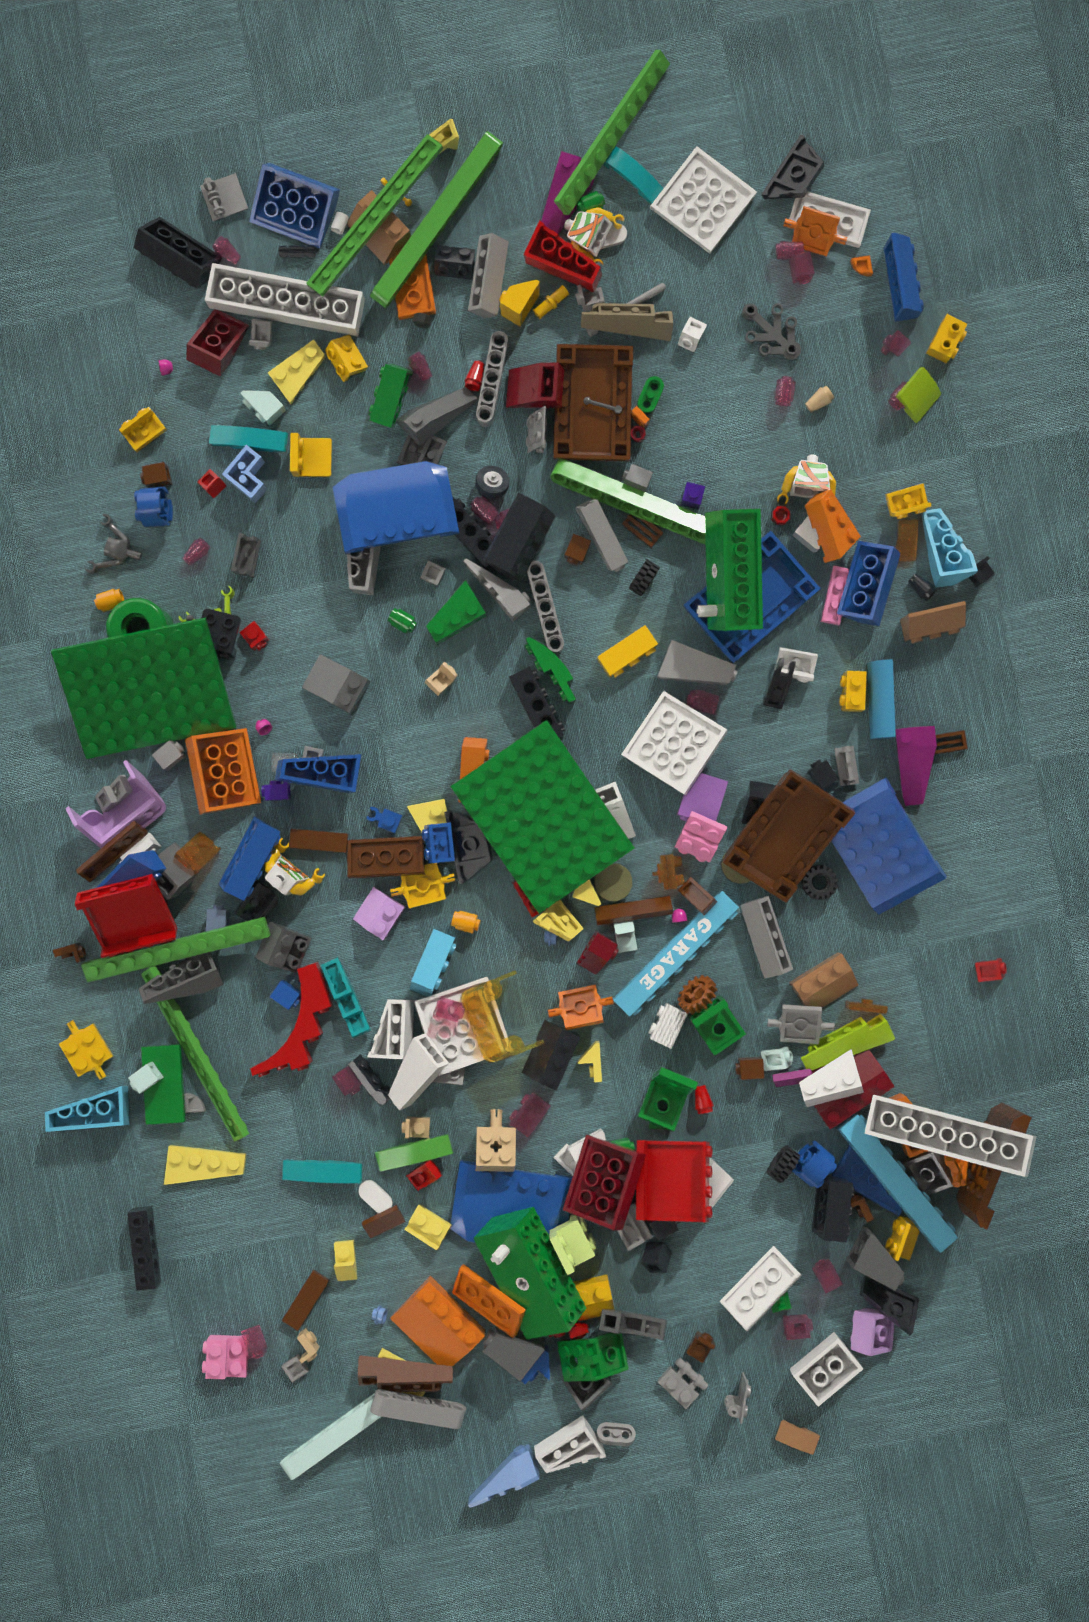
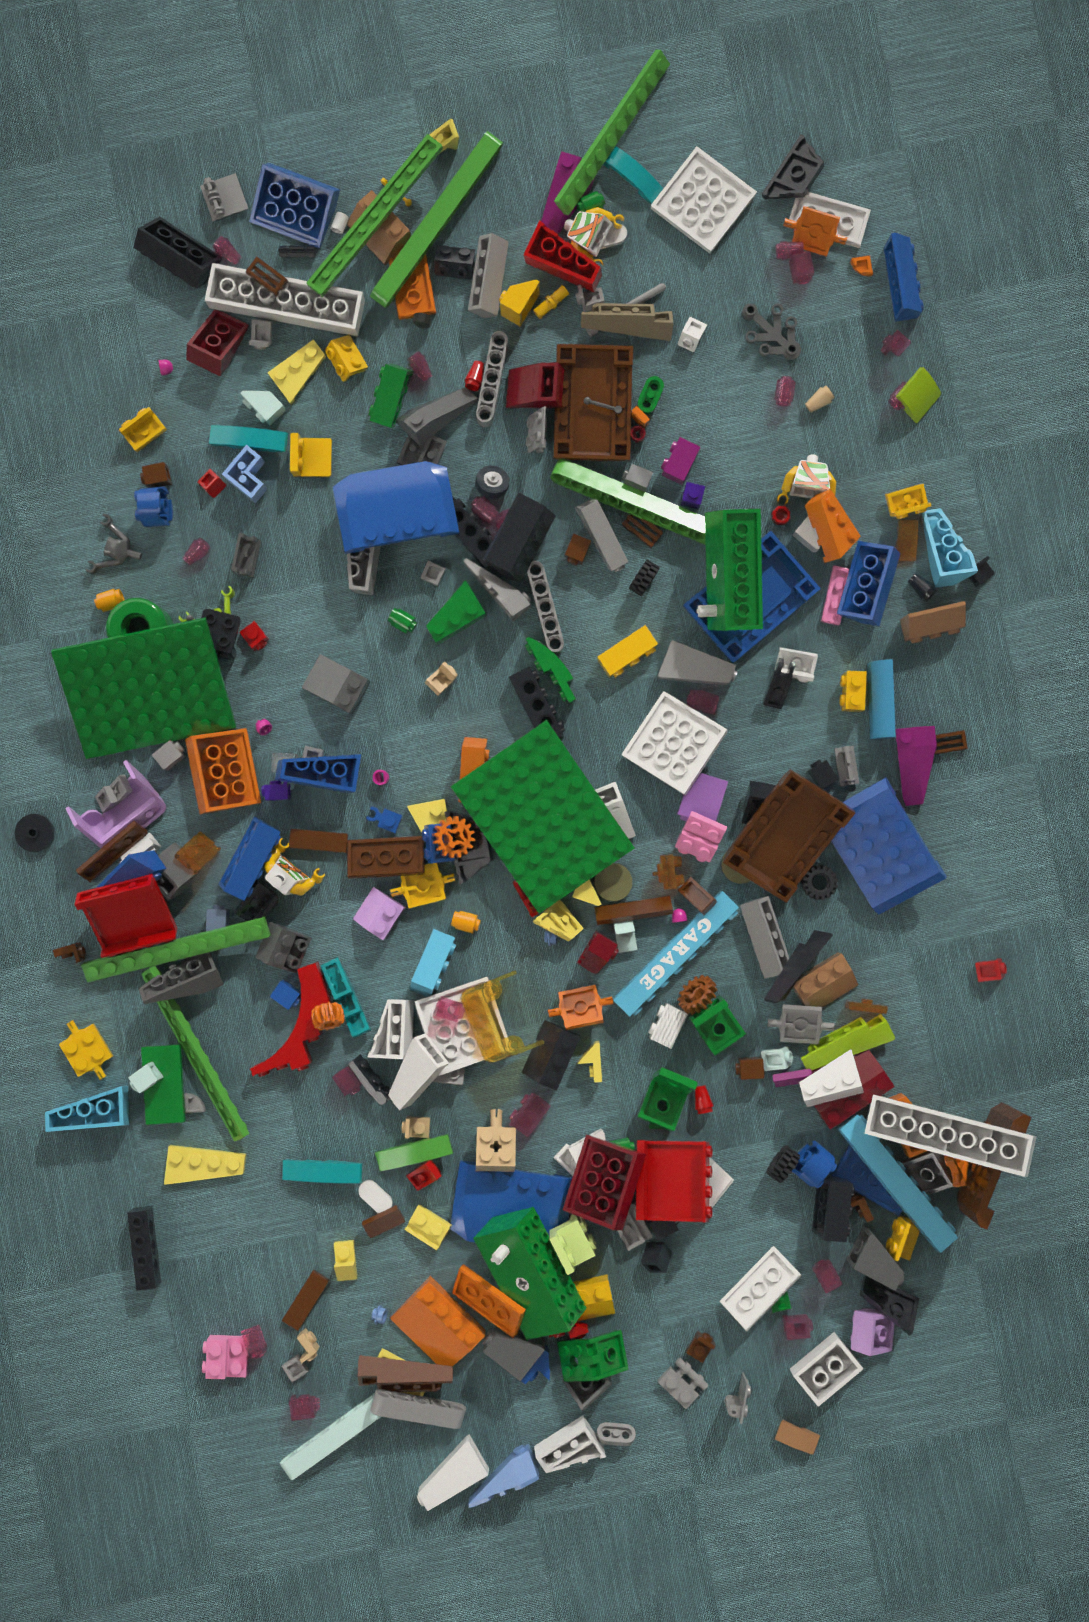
(44, 832): none -> black plate
(279, 286): none -> reddish brown tile
(303, 1407): none -> clear pink brick
(328, 1016): none -> orange gear
(377, 777): none -> dark pink hinge
(457, 1472): none -> white slope
(458, 831): none -> orange gear
(632, 1323): dark grey arch -> none
(680, 461): none -> magenta brick
(796, 965): none -> black wedge
(946, 339): yellow brick -> none

